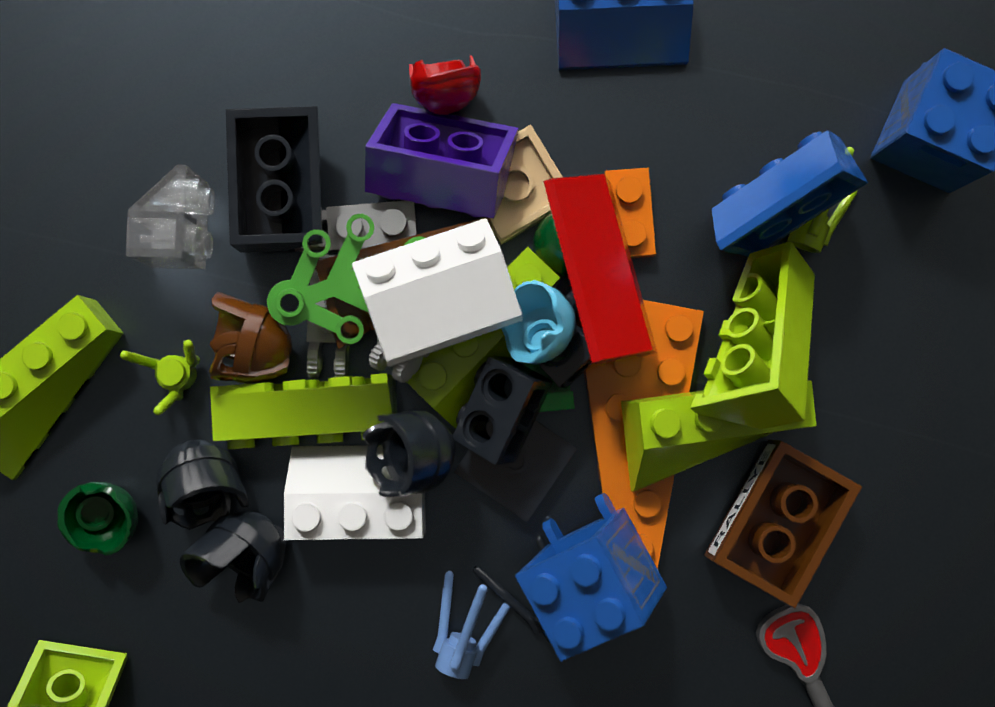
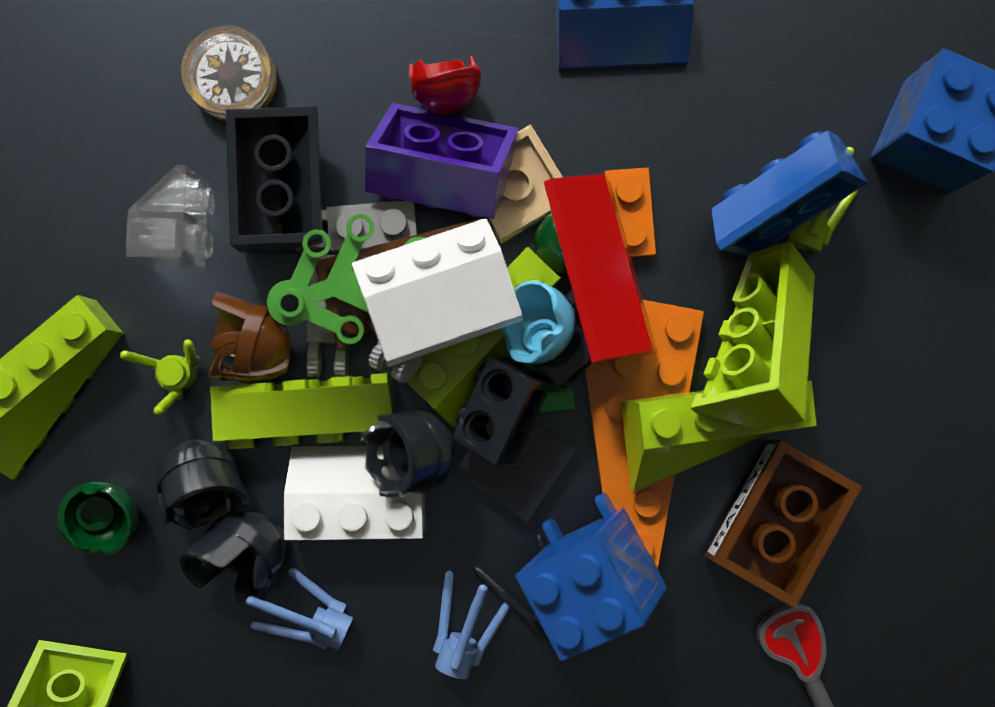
(228, 71): none -> clear piece
(325, 628): none -> medium blue plant

